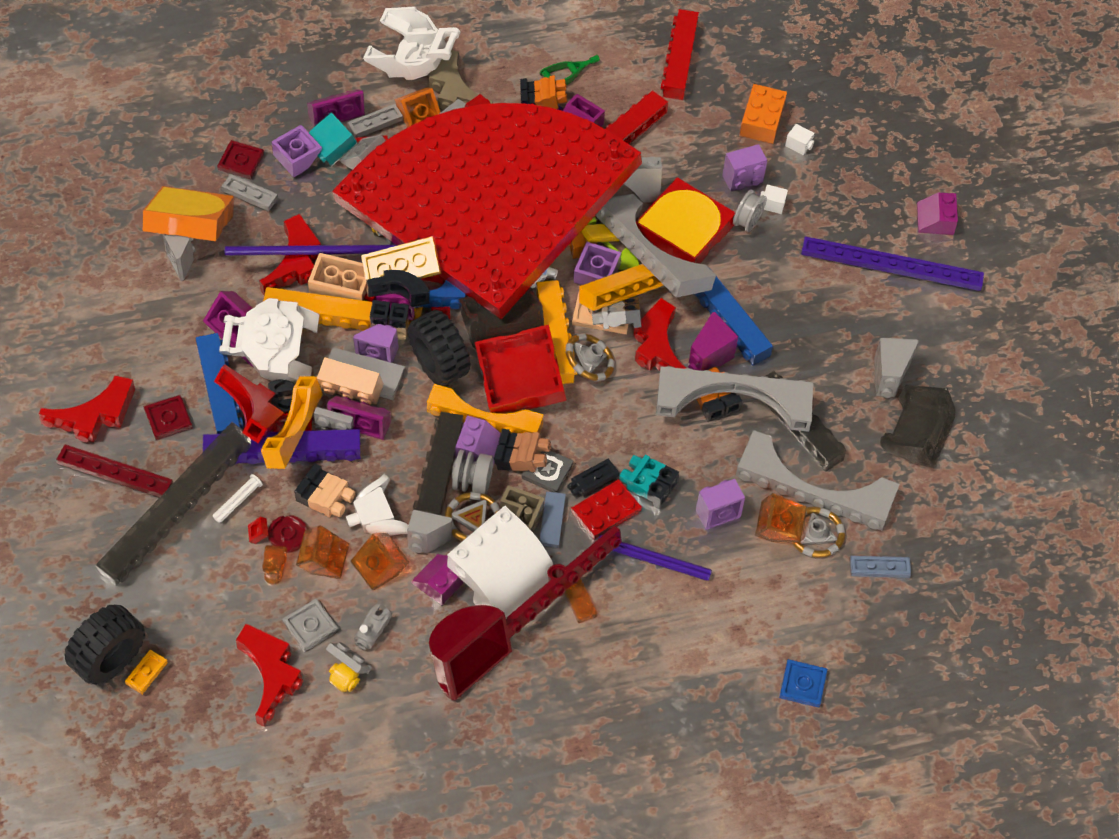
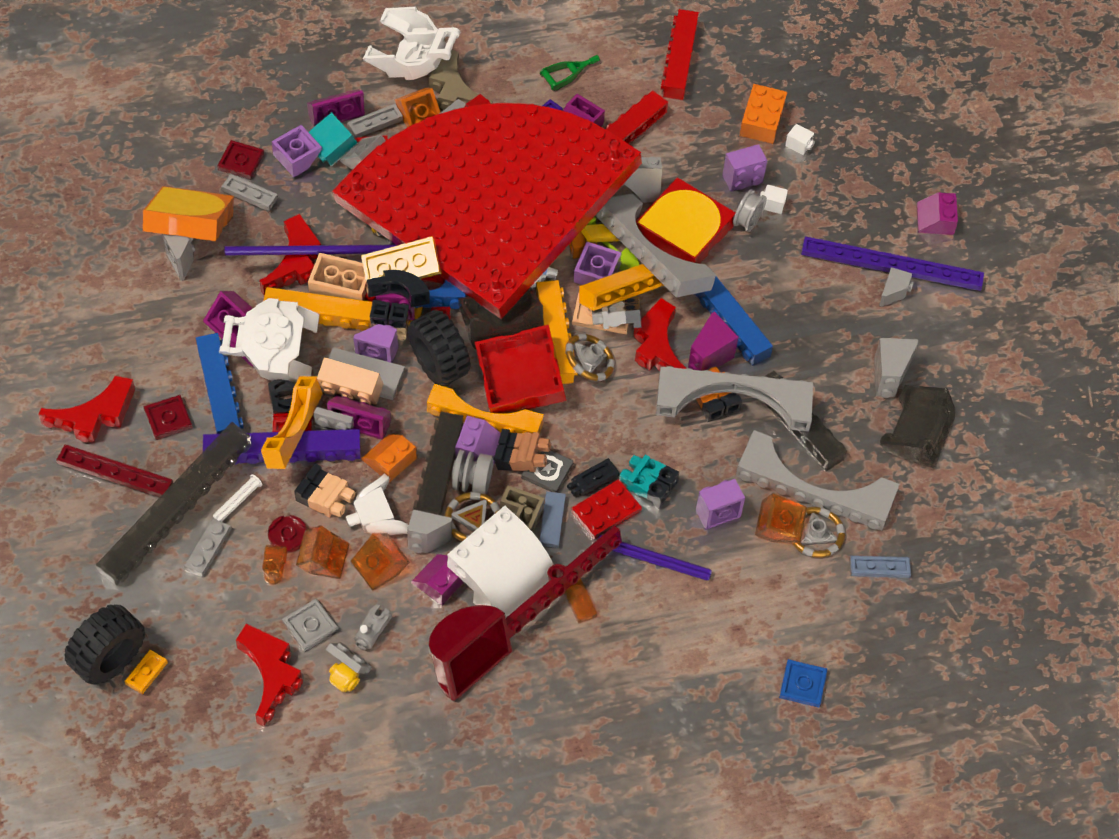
(207, 547): none -> light grey plate
(254, 402): red arch -> none
(258, 530): red plate -> none
(391, 456): none -> orange slope
(543, 92): orange hips -> none
(896, 286): none -> light grey slope

